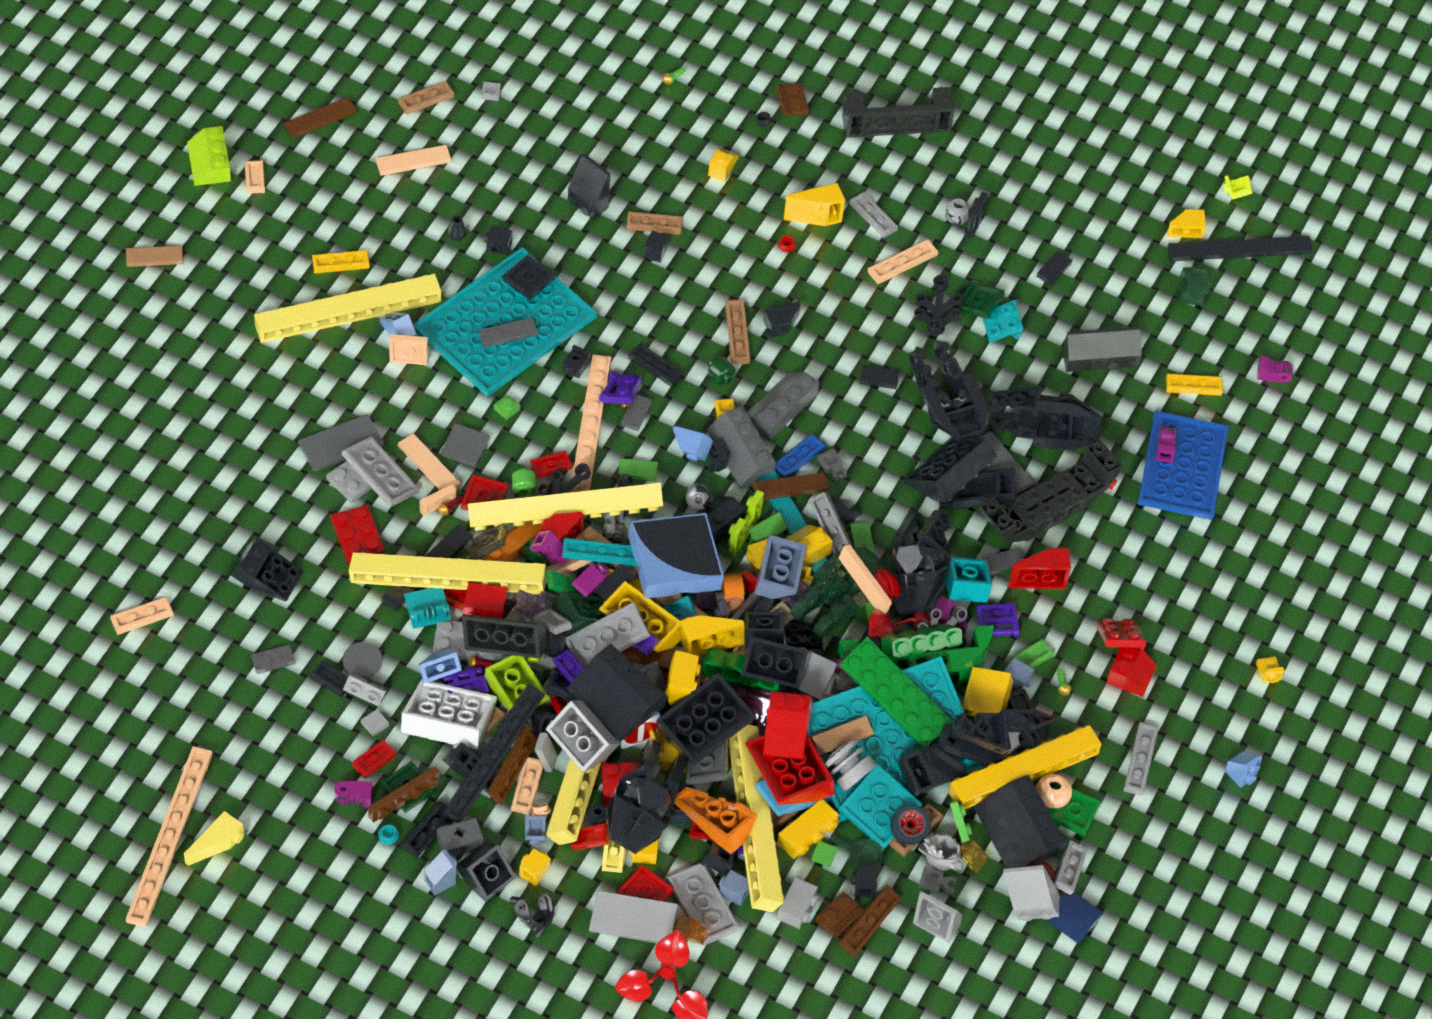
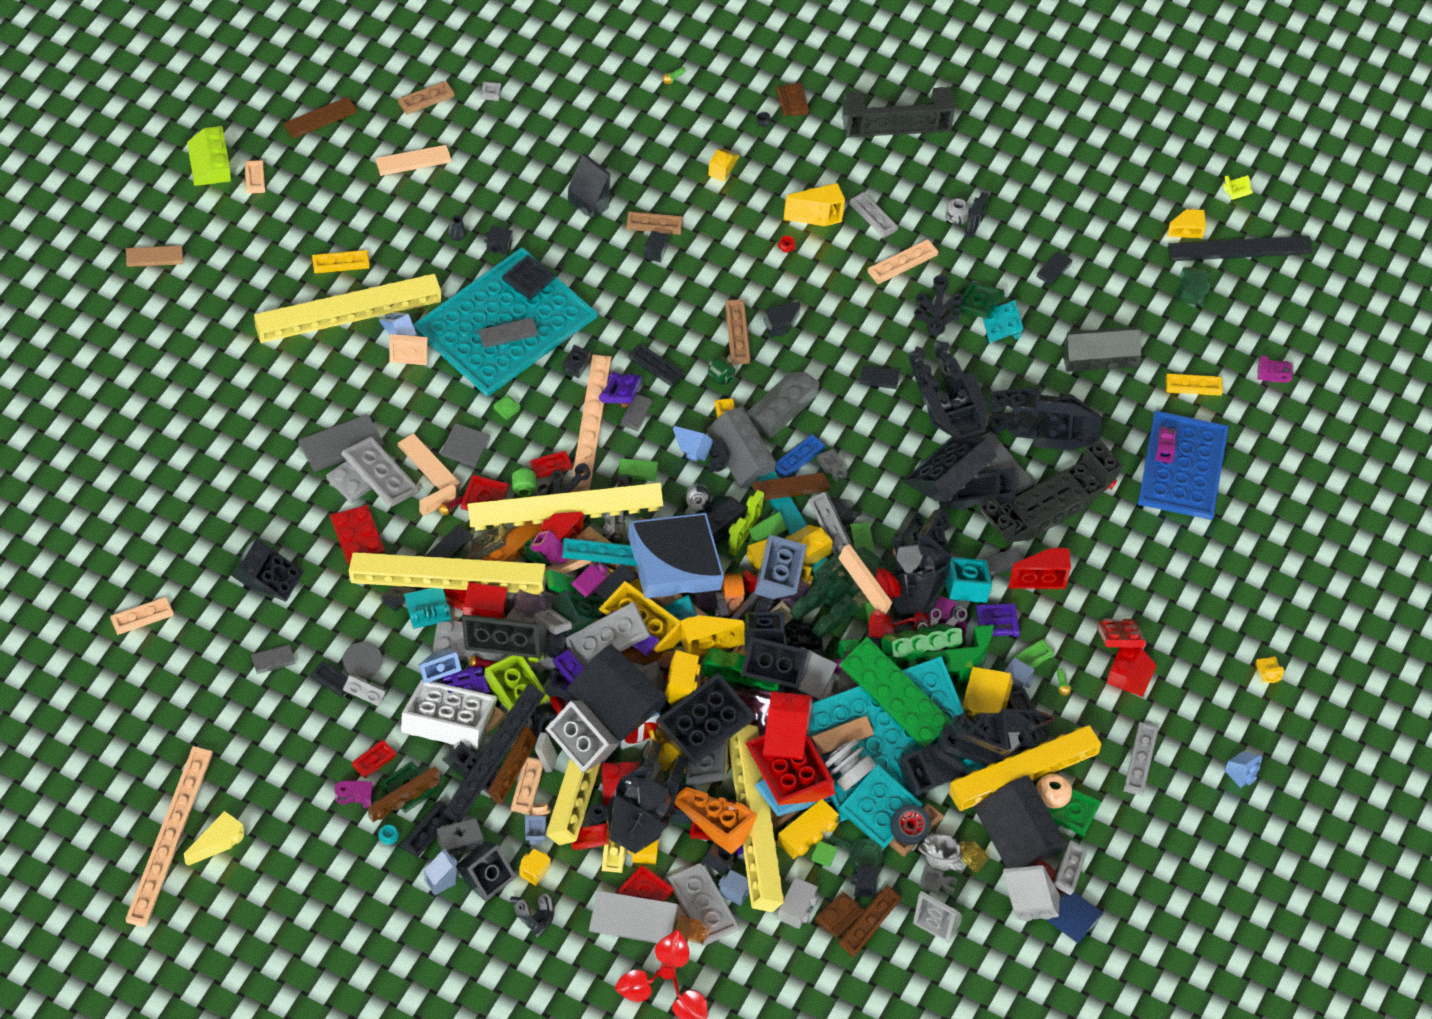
(375, 722): light grey tile -> none
(958, 812): plate -> none

